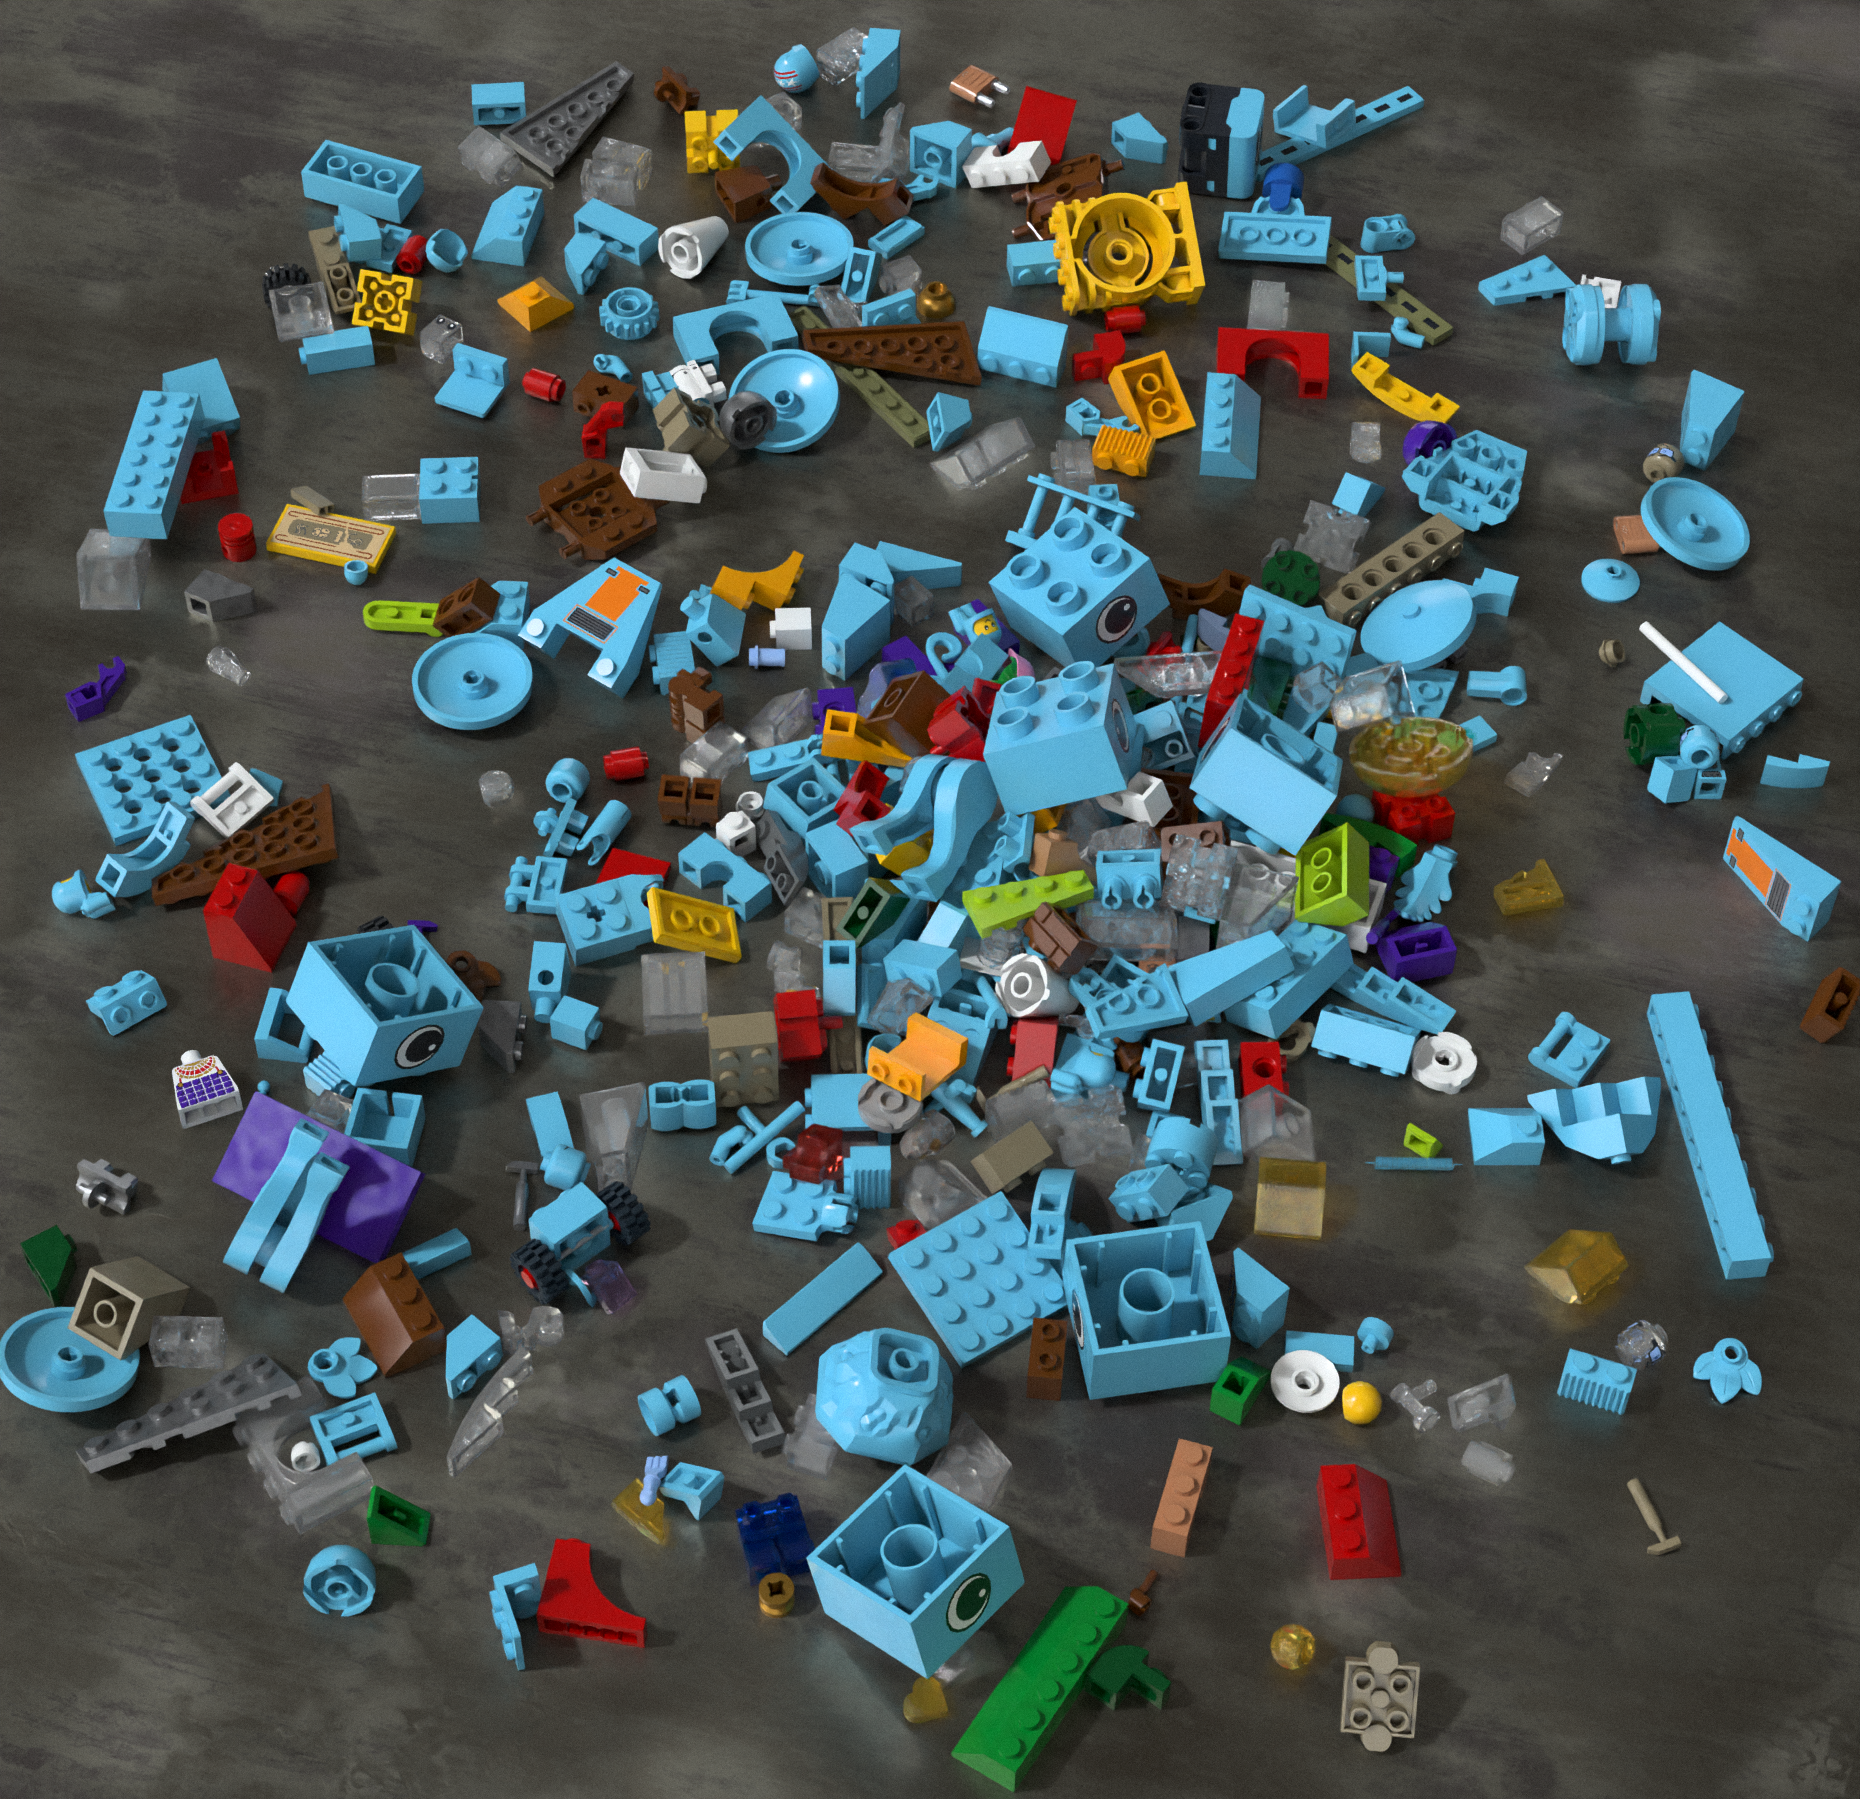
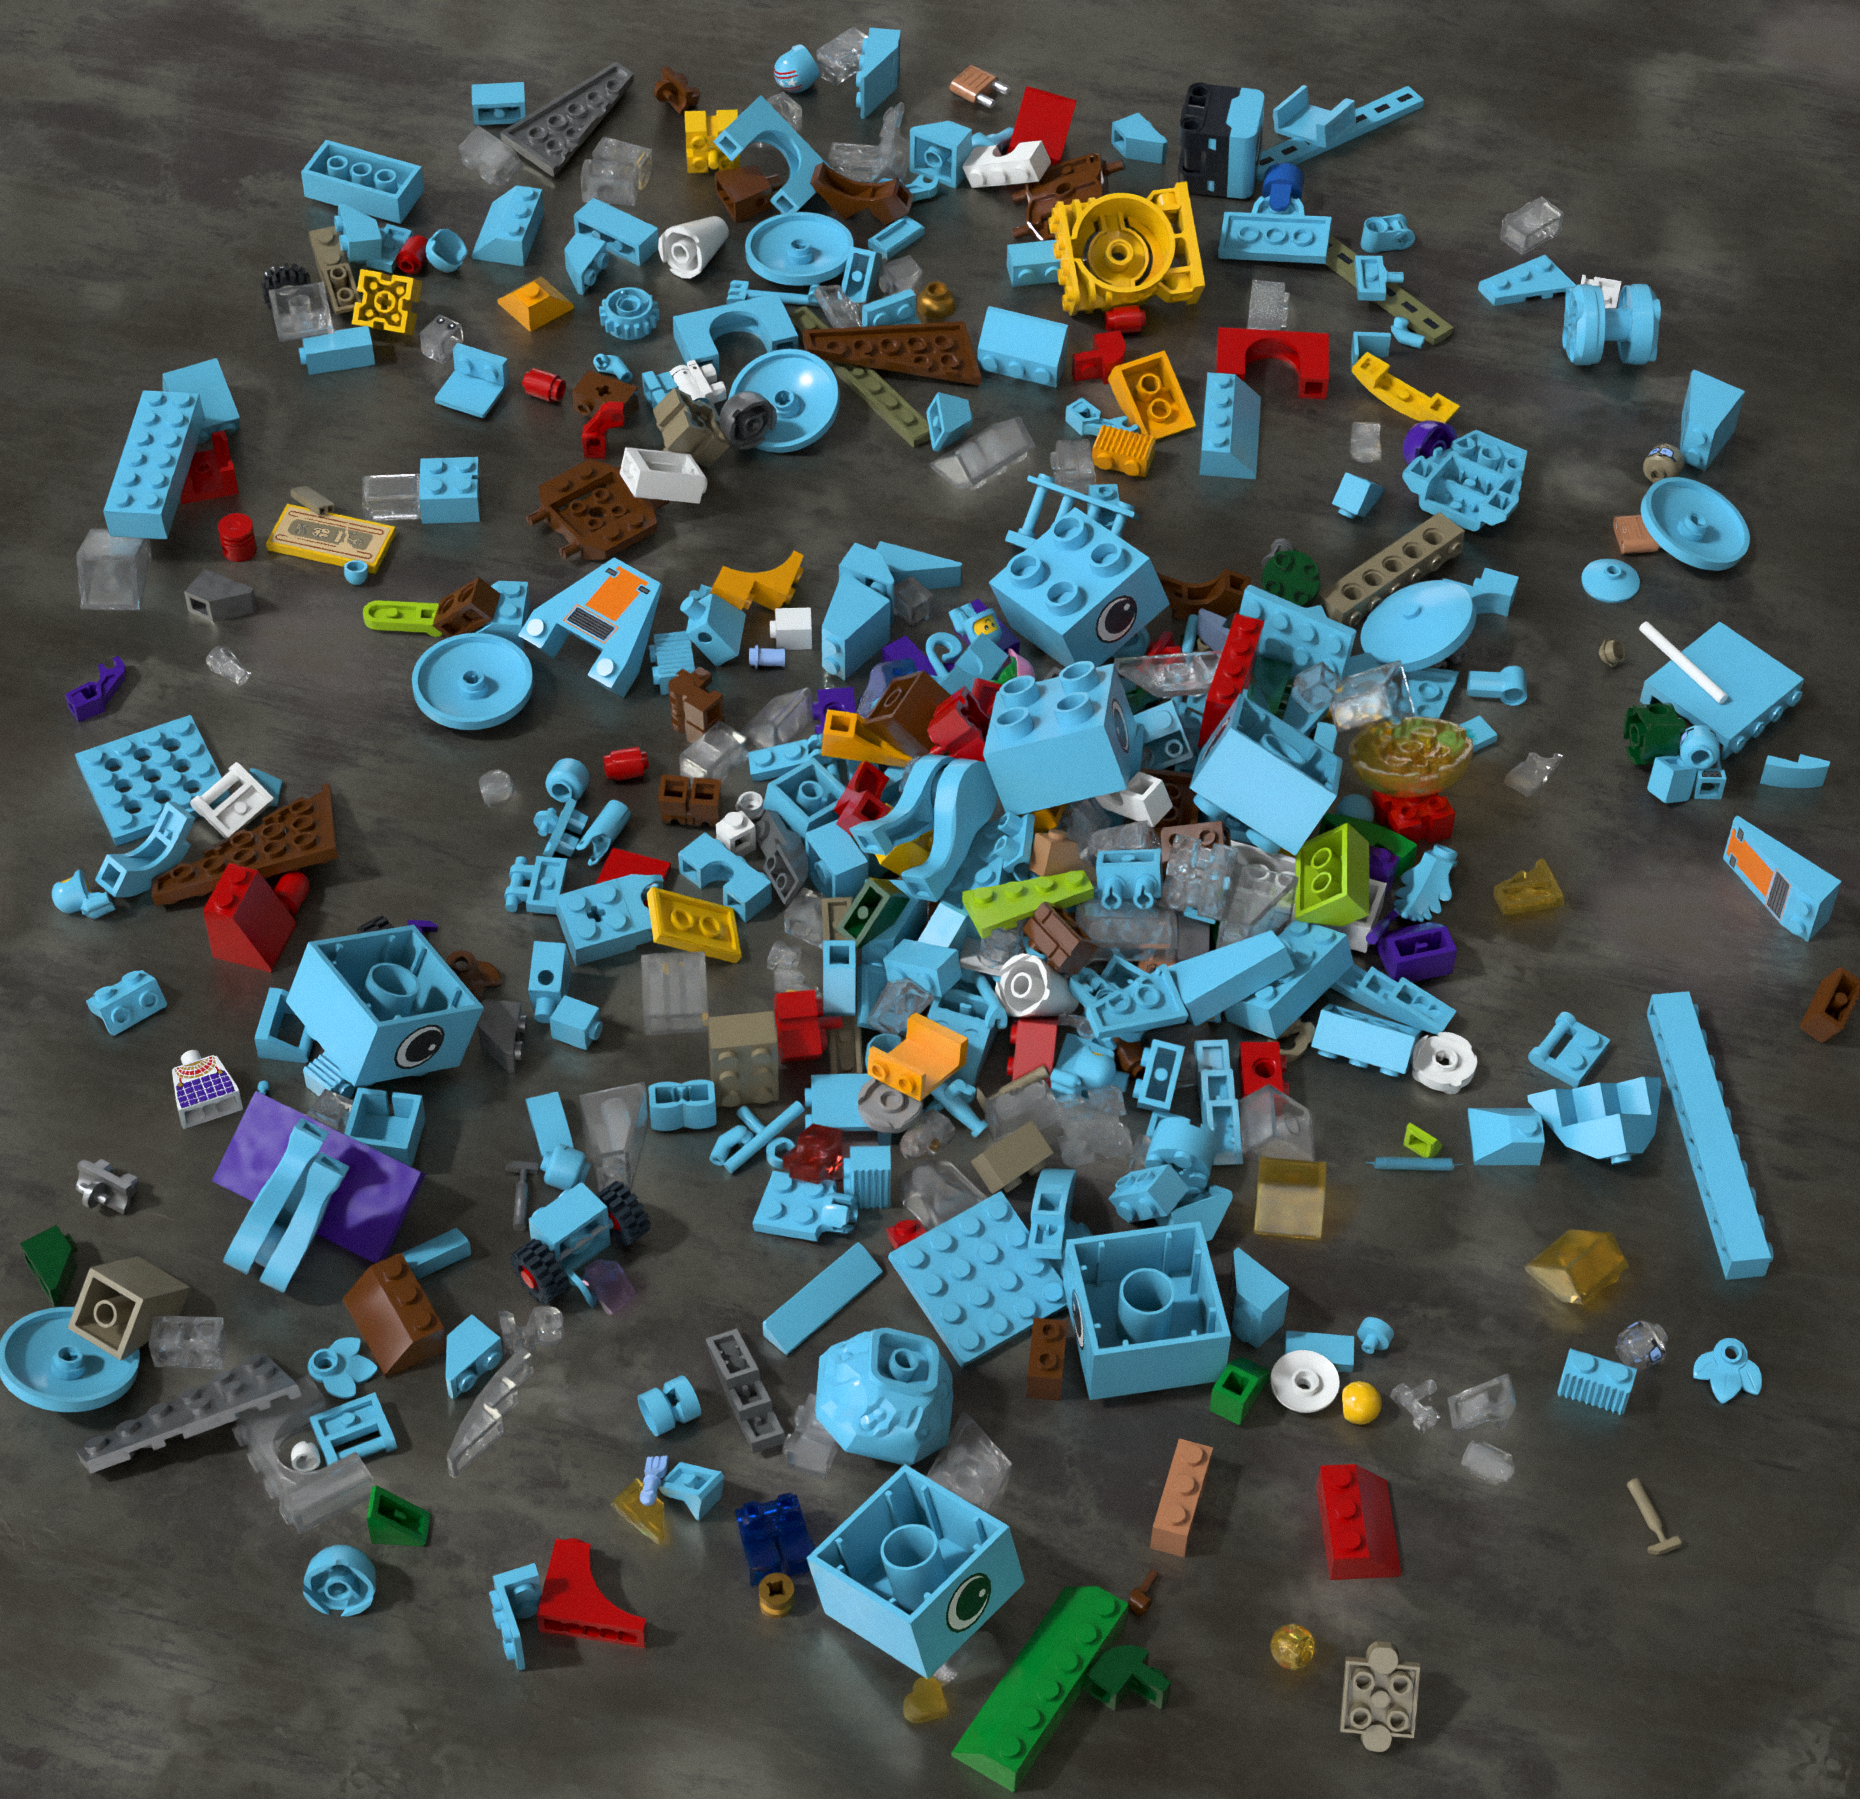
(1332, 536): clear brick -> none

